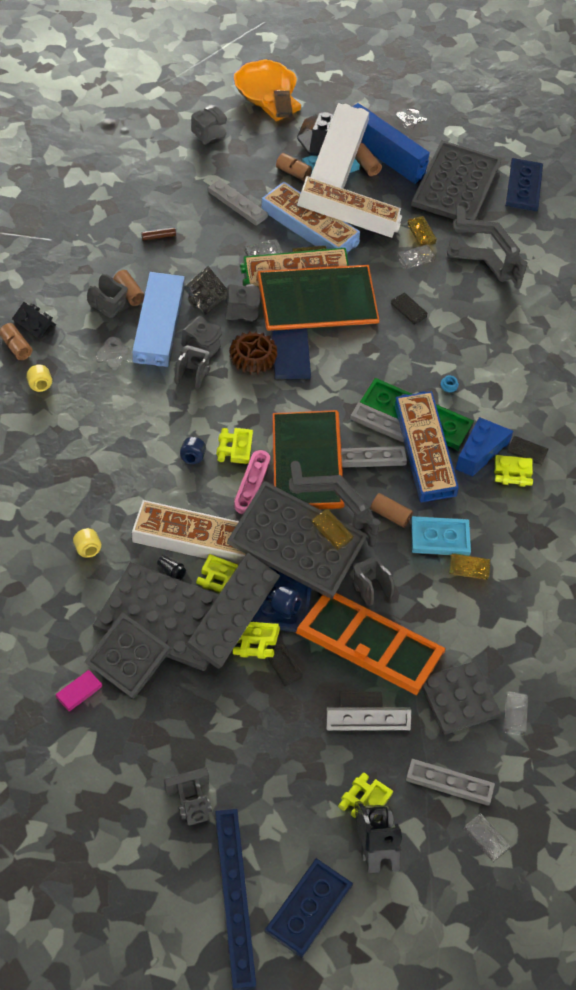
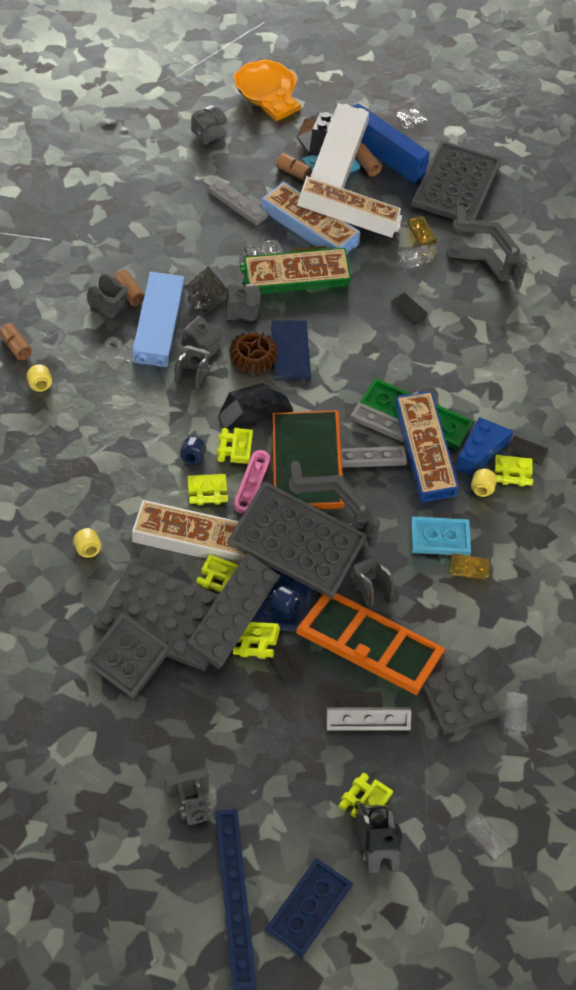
(32, 320): black bracket -> none
(78, 690): dark pink tile -> none
(156, 234): reddish brown piece -> none
(171, 567): black cone -> none
(207, 485): none -> neon yellow plate
(252, 405): none -> black wedge
(283, 103): clear smoke tile -> none
(317, 297): clear green door -> none
(332, 529): clear yellow plate -> none
(391, 510): medium nougat pin -> none
(449, 383): dark azure plate -> none
(450, 782): light grey plate -> none
(483, 482): none -> light yellow head
(524, 184): dark blue tile -> none

